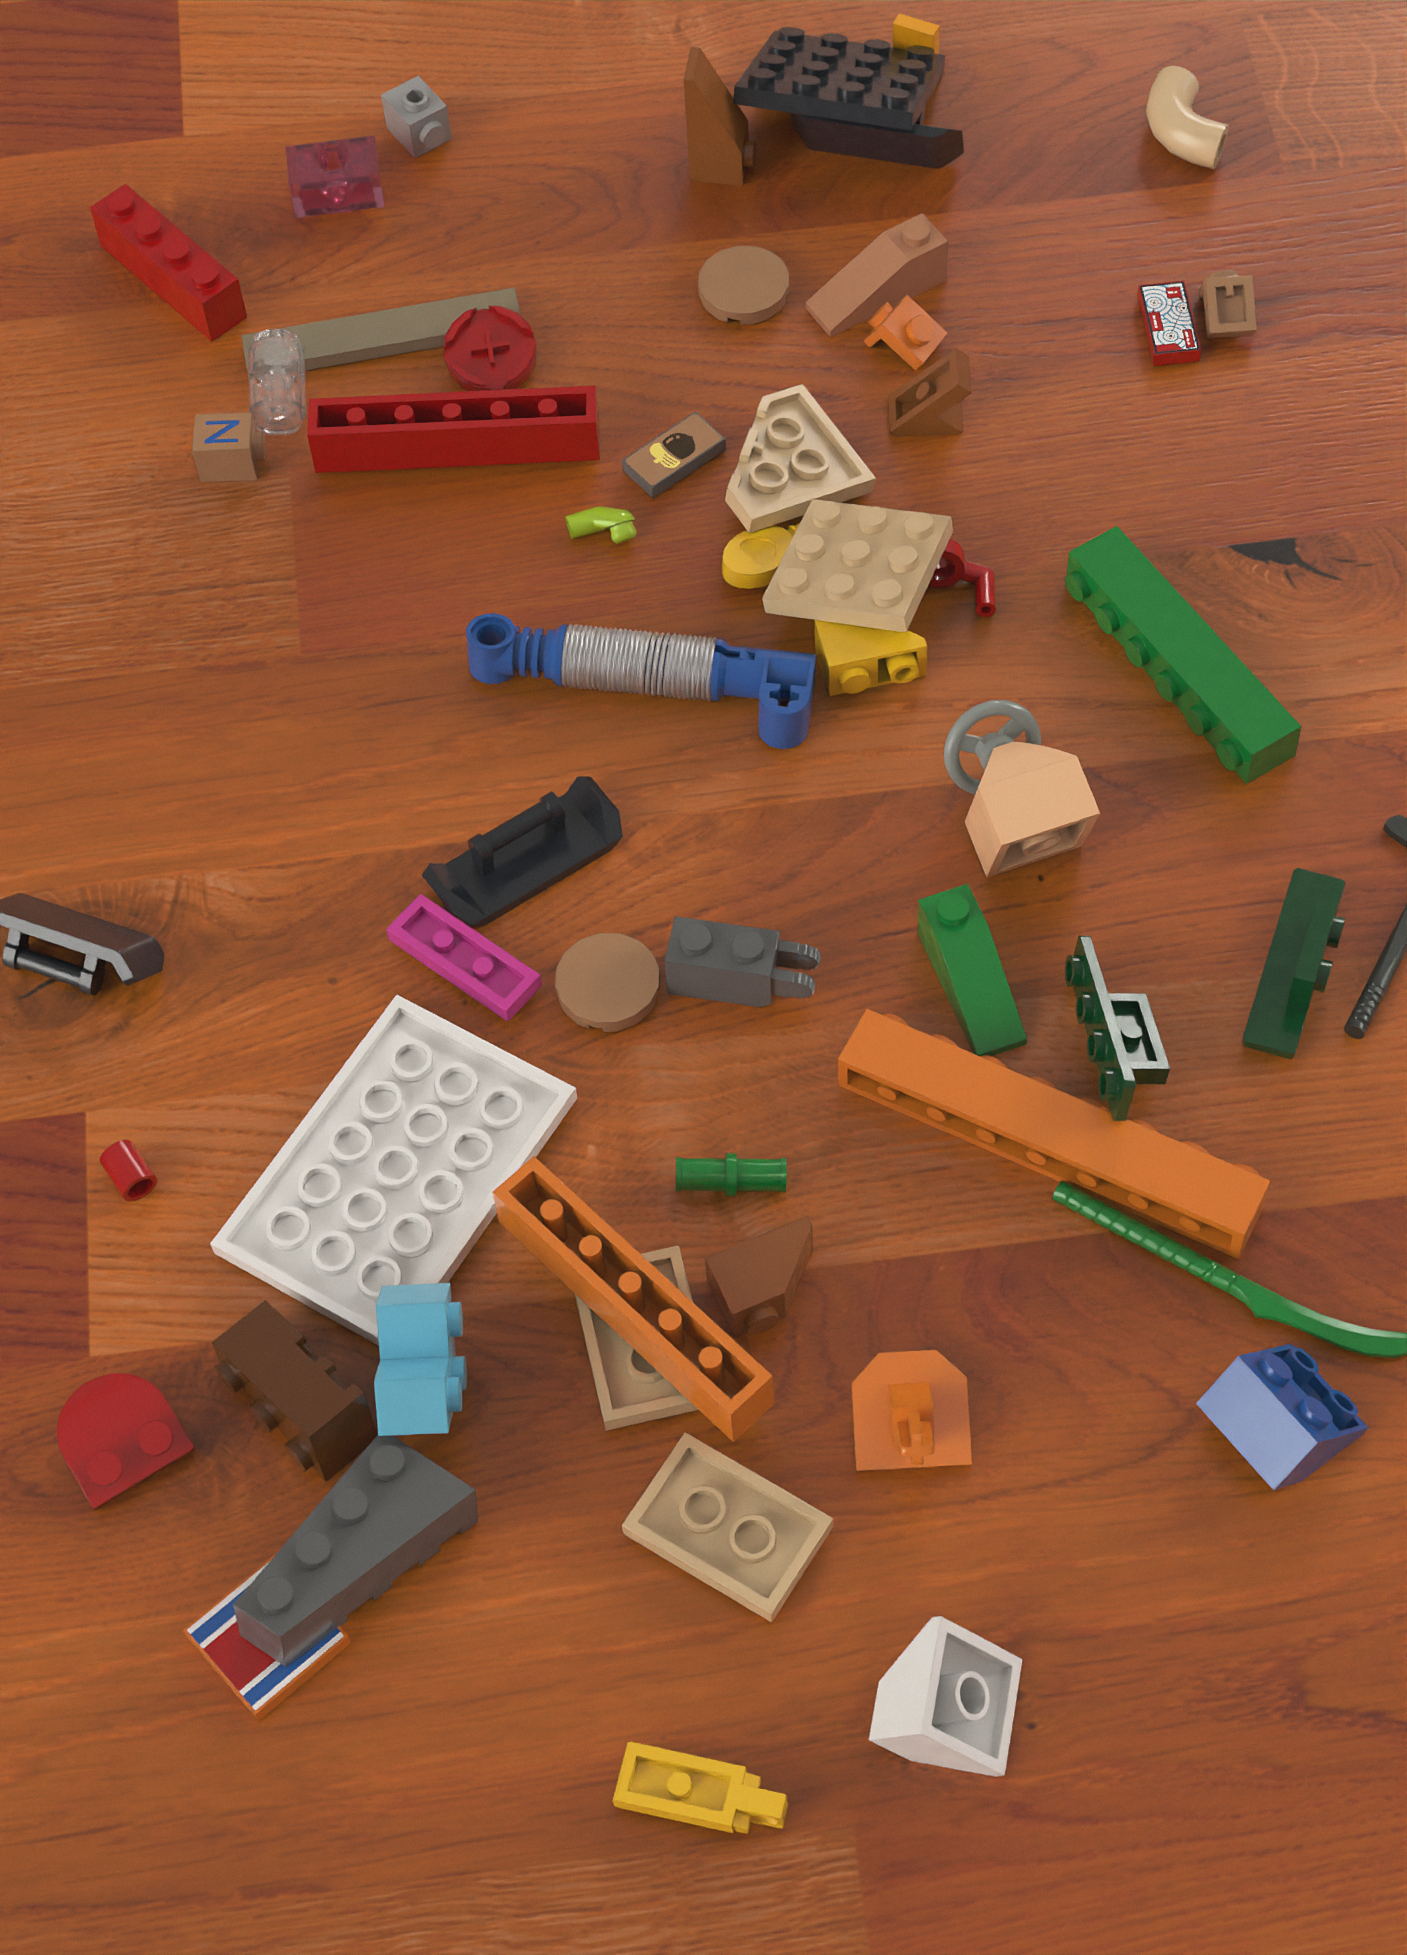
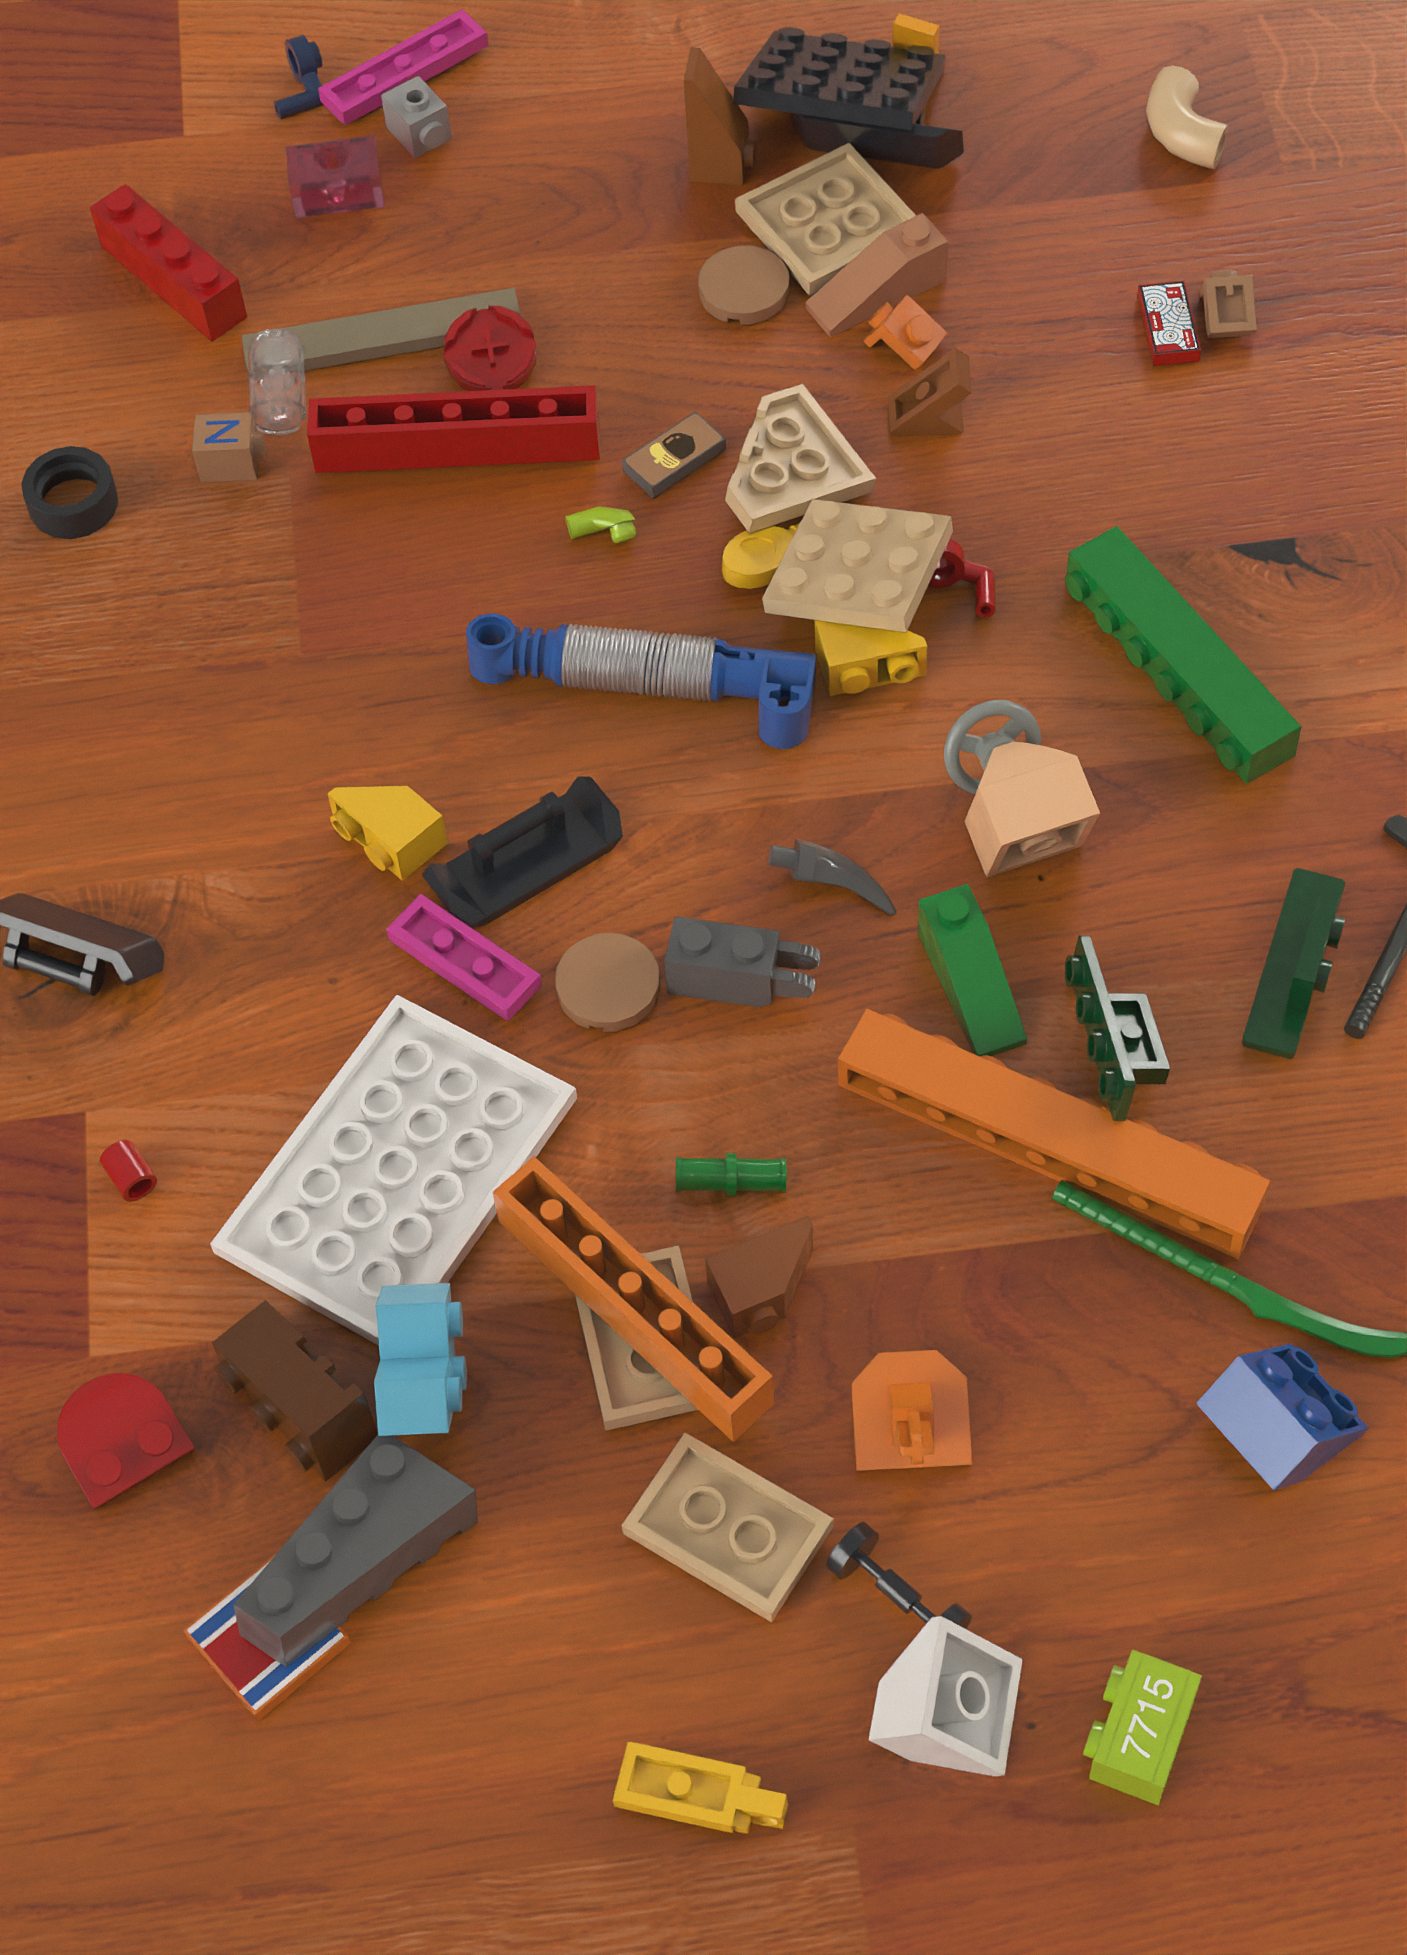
(66, 465): none -> black tyre
(303, 60): none -> dark blue plate
(390, 824): none -> yellow slope
(420, 55): none -> dark pink plate
(820, 864): none -> dark grey bar
(822, 214): none -> tan plate
(854, 1551): none -> black wheel
(1143, 1726): none -> lime brick

